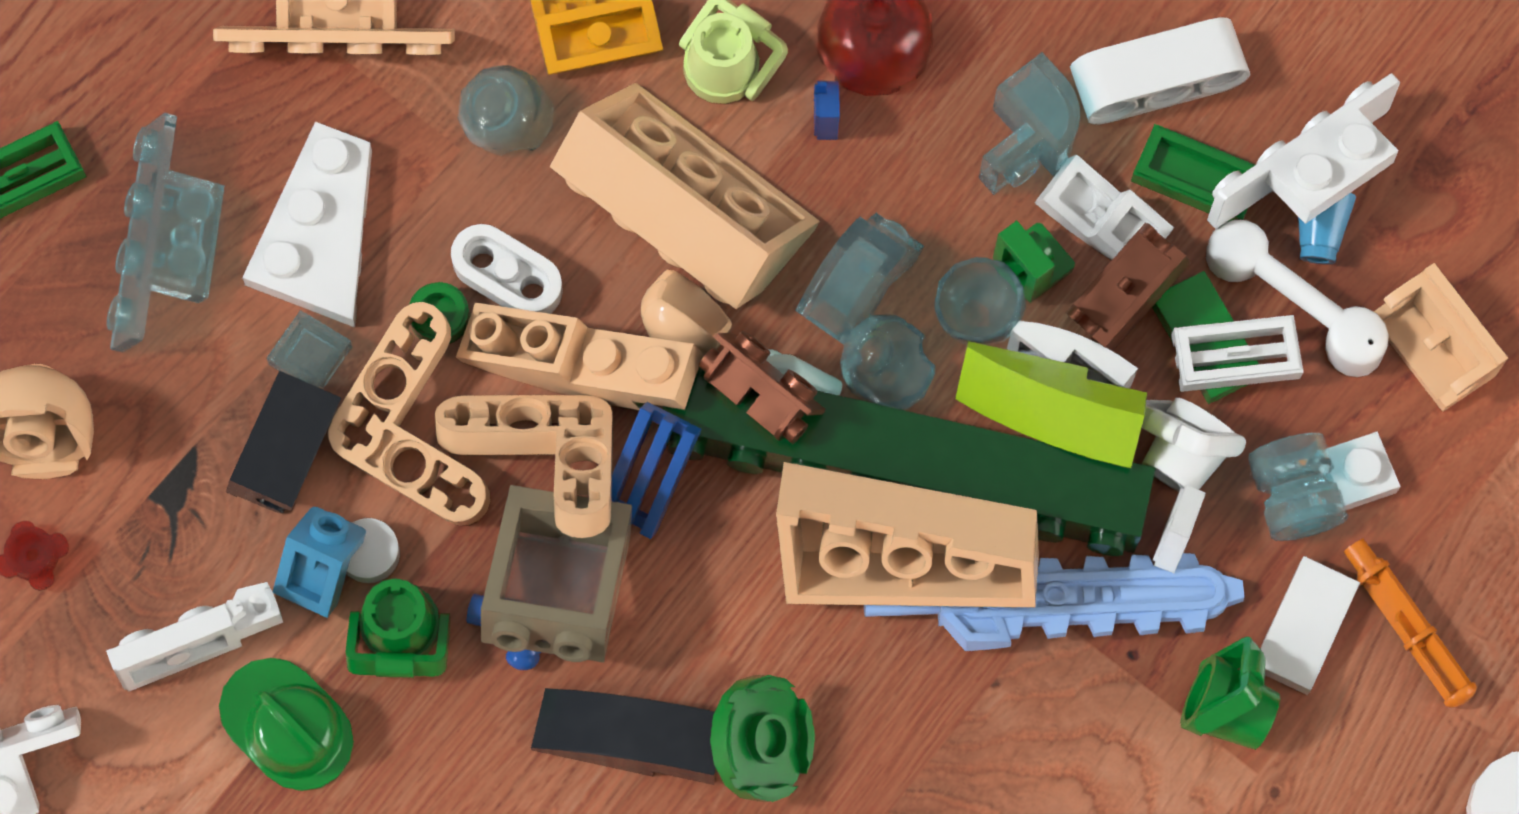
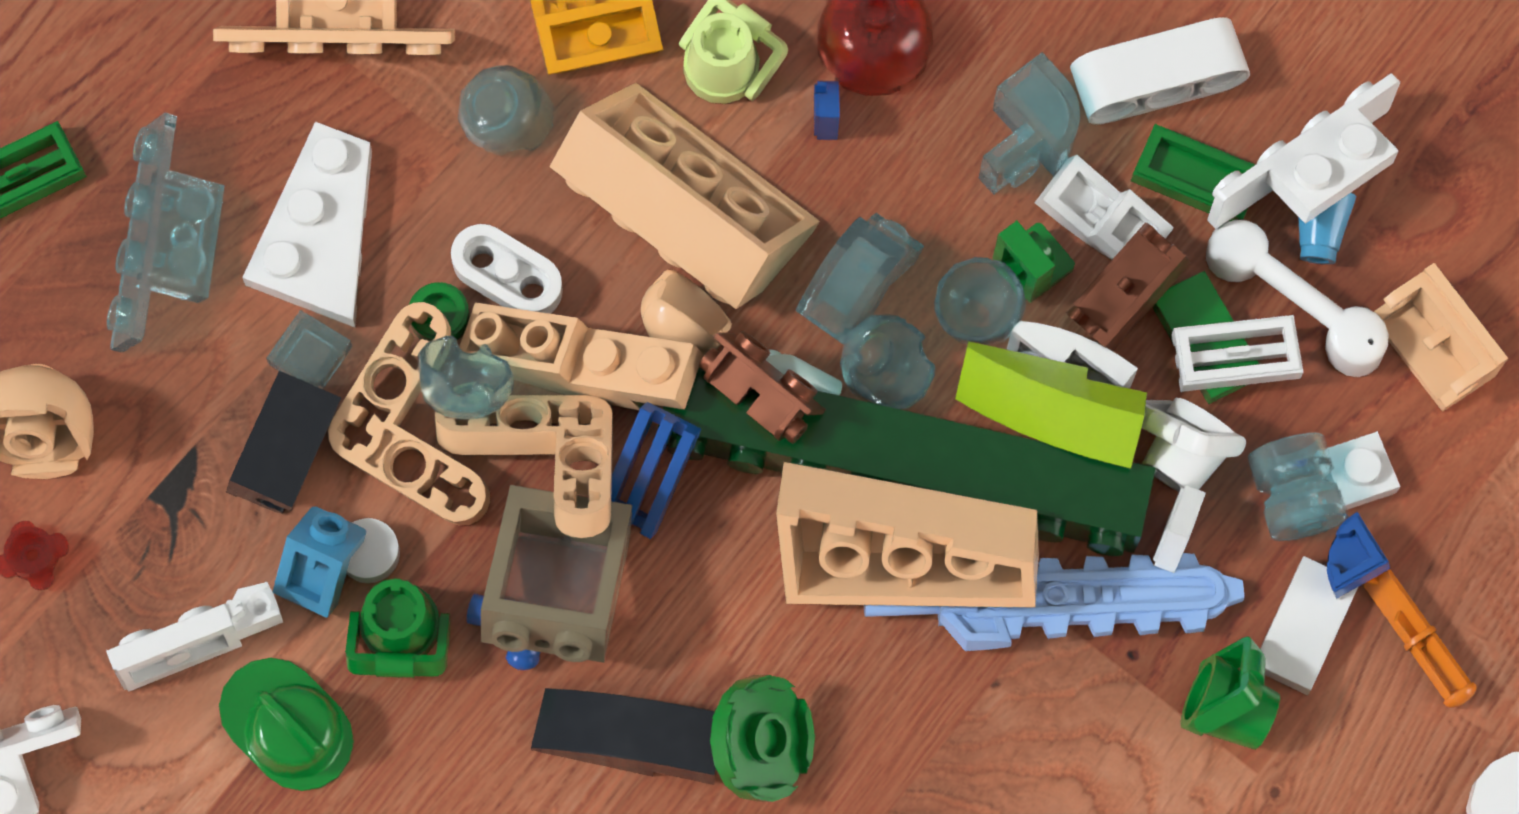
(463, 382): none -> clear light blue hair
(1354, 557): none -> blue tile

